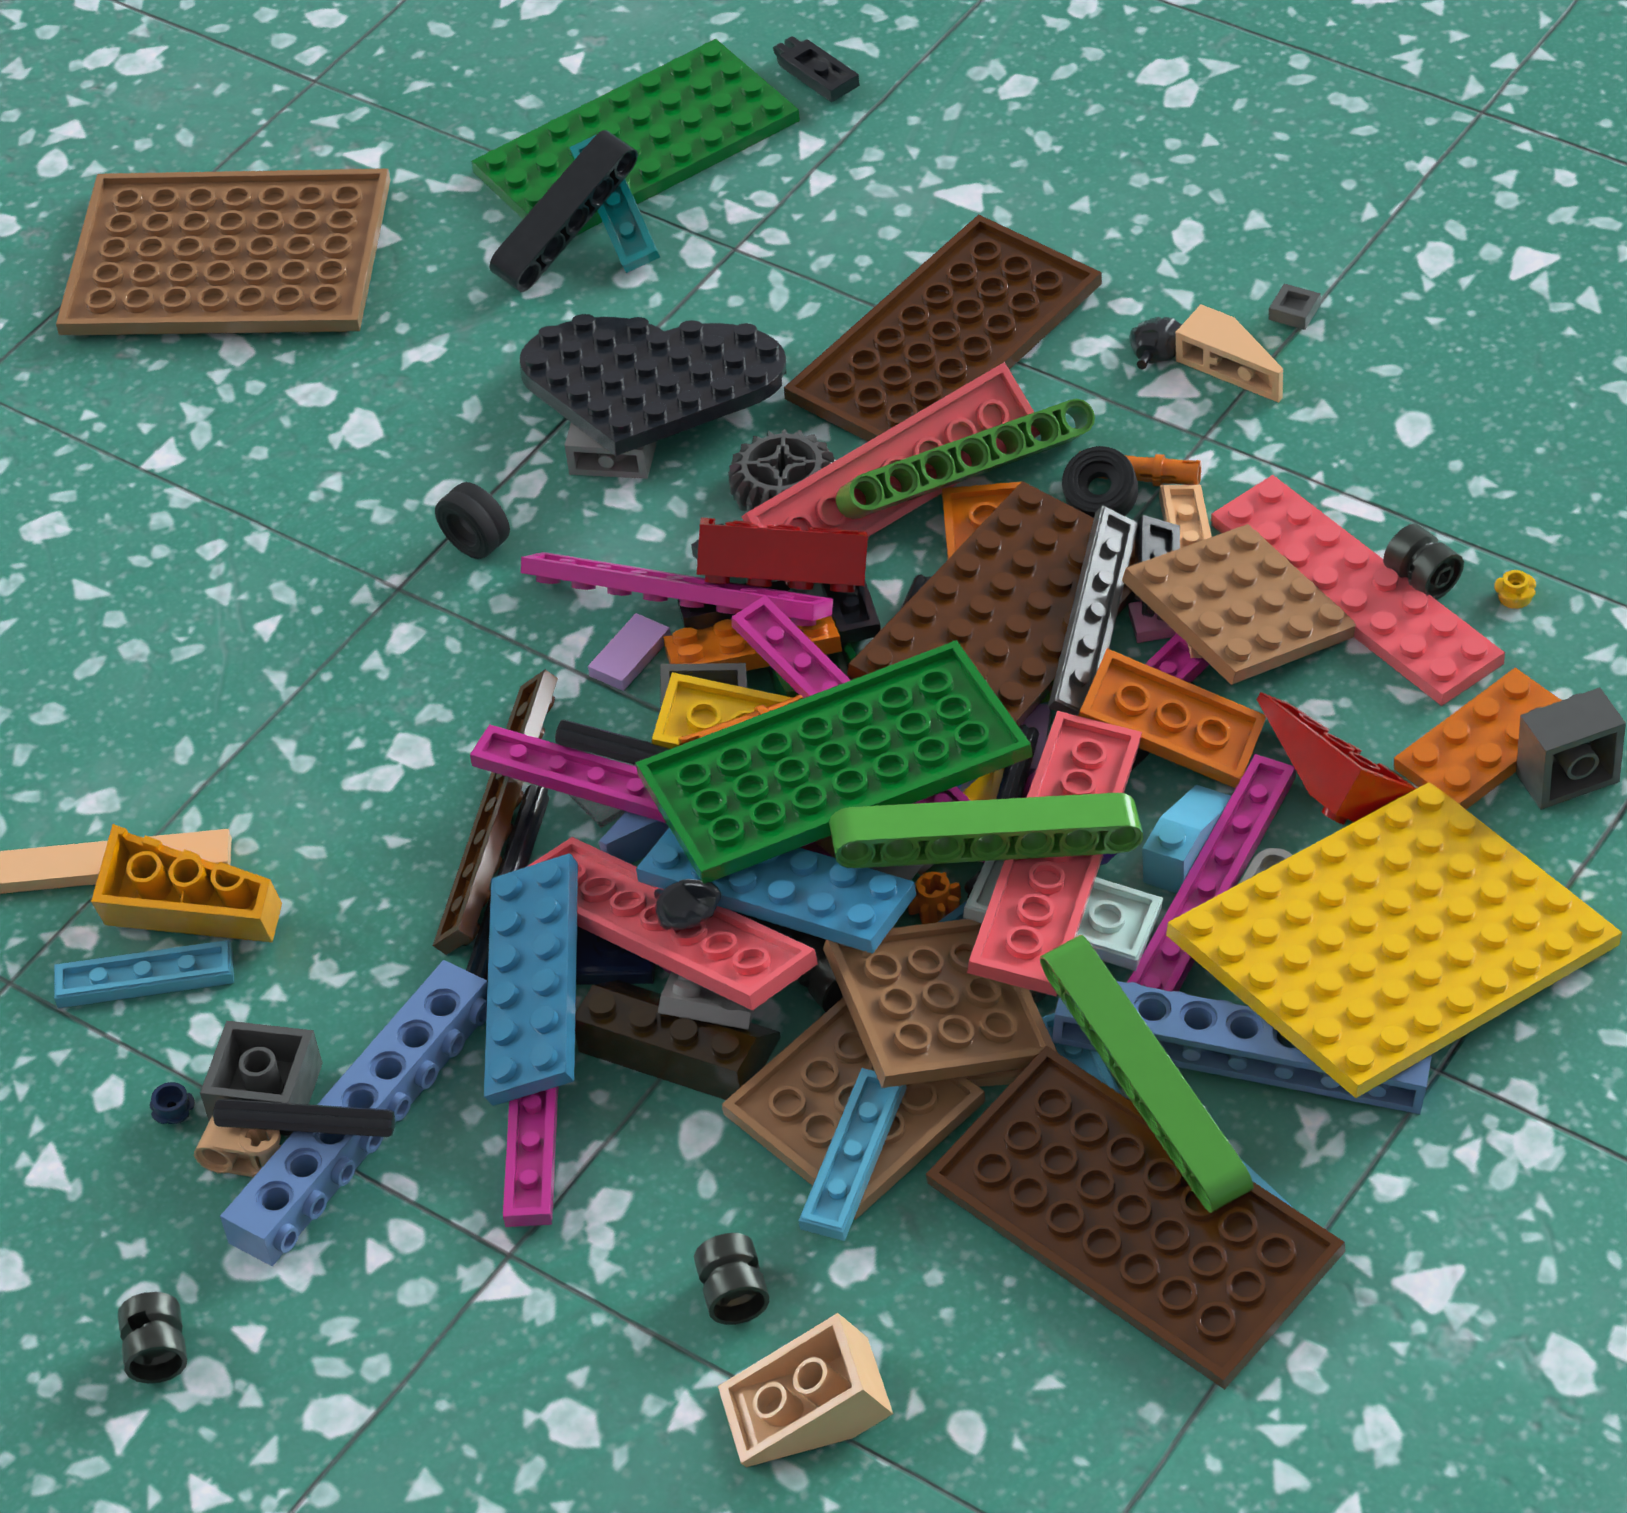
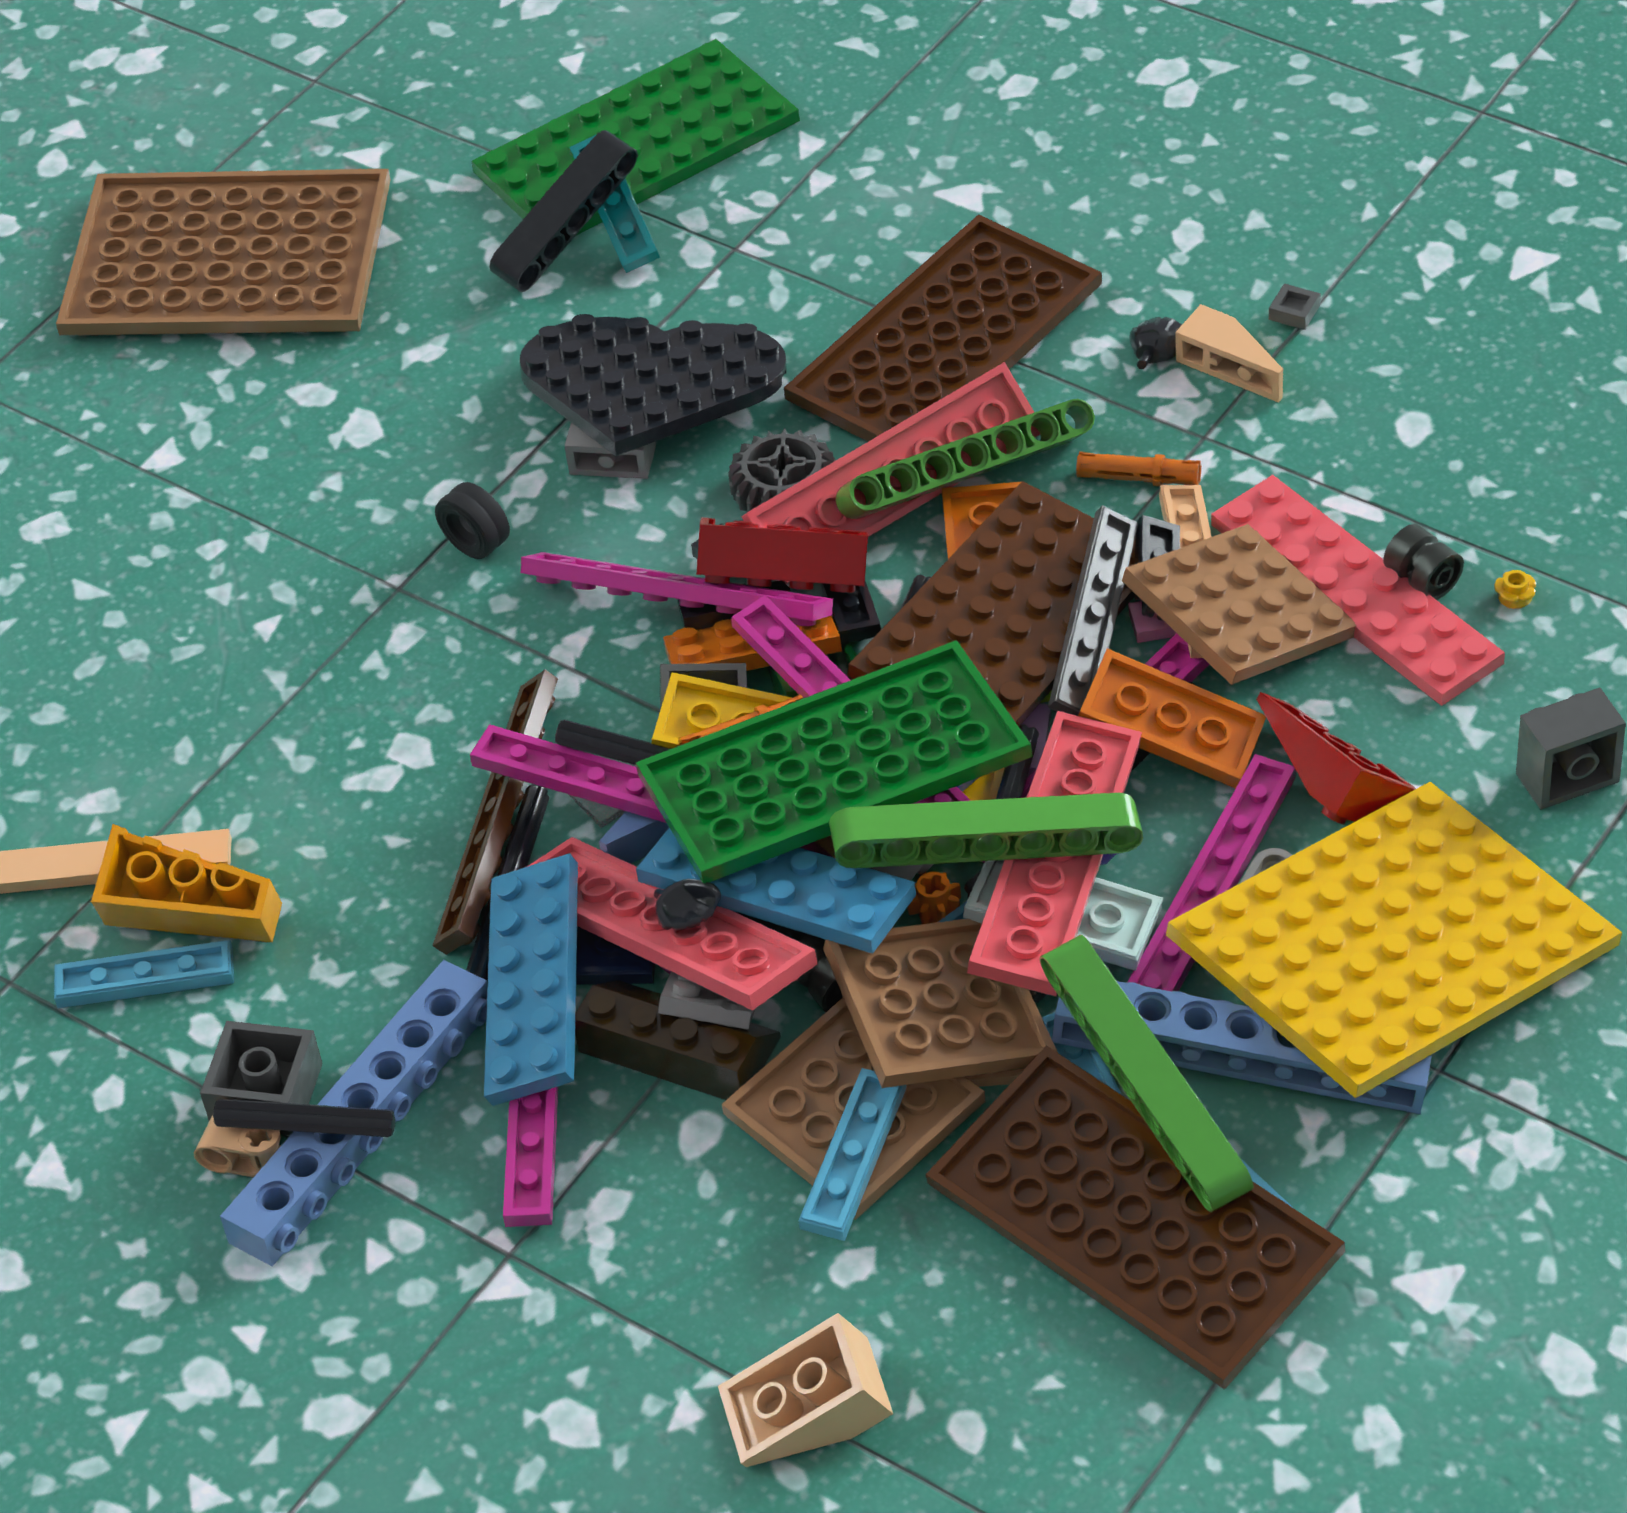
(152, 1337): pearl dark grey wheel -> none
(171, 1095): dark blue plate -> none
(629, 652): lavender tile -> none
(731, 1278): pearl dark grey wheel -> none
(816, 68): black hinge -> none
(1096, 463): black tyre -> none
(1180, 837): medium azure slope -> none
(1476, 743): orange plate -> none

